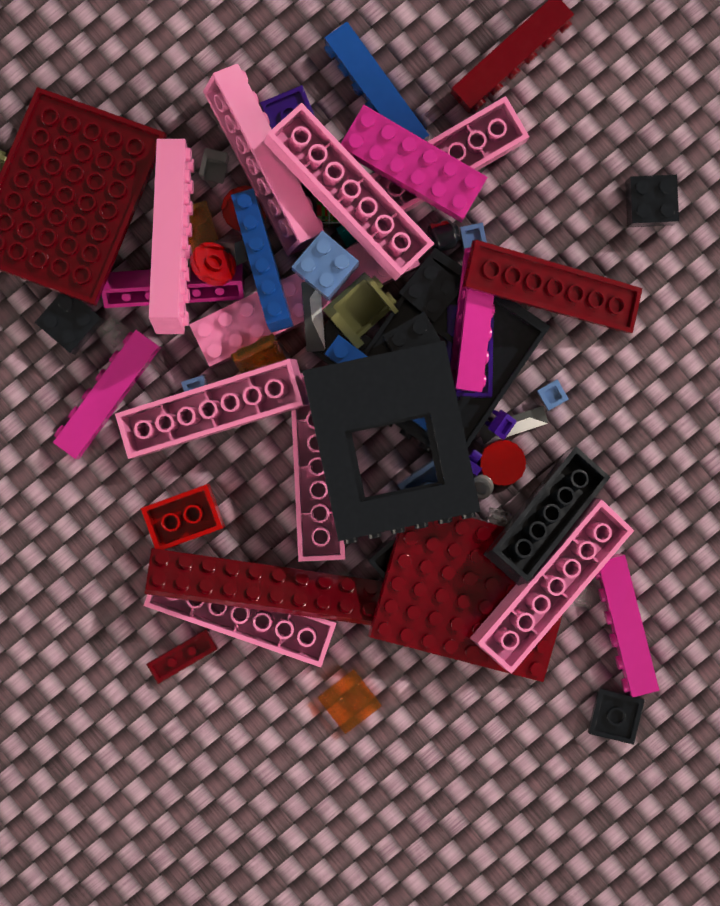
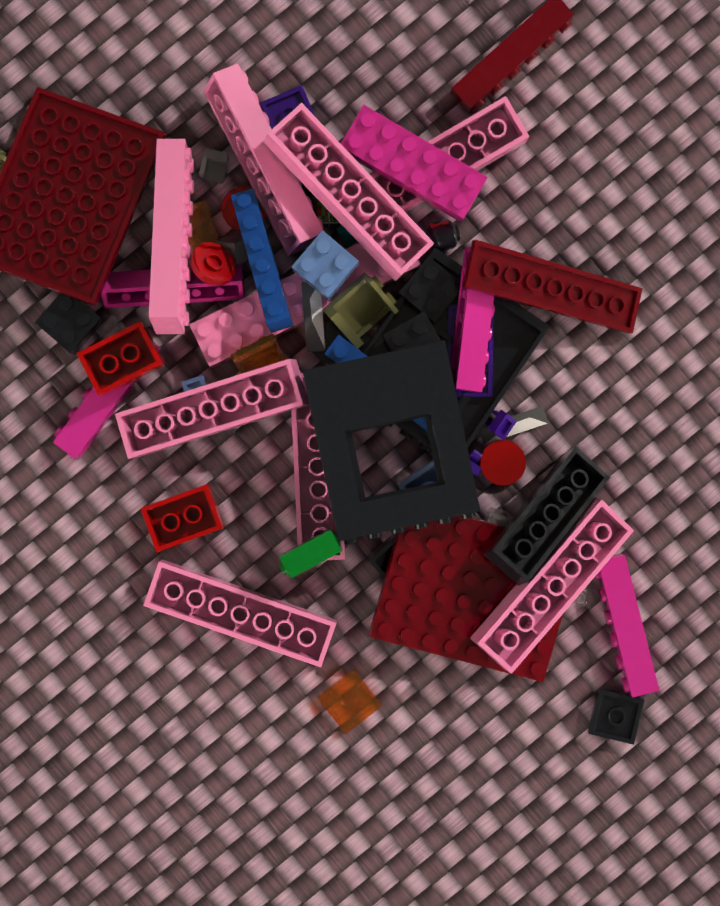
(121, 359): none -> red brick
(182, 656): dark red tile -> none
(262, 587): dark red plate -> none
(309, 553): none -> green brick
(370, 79): blue brick -> none
(472, 232): medium blue plate -> none
(484, 486): light grey tile -> none
(552, 395): medium blue plate -> none
(652, 201): black brick -> none

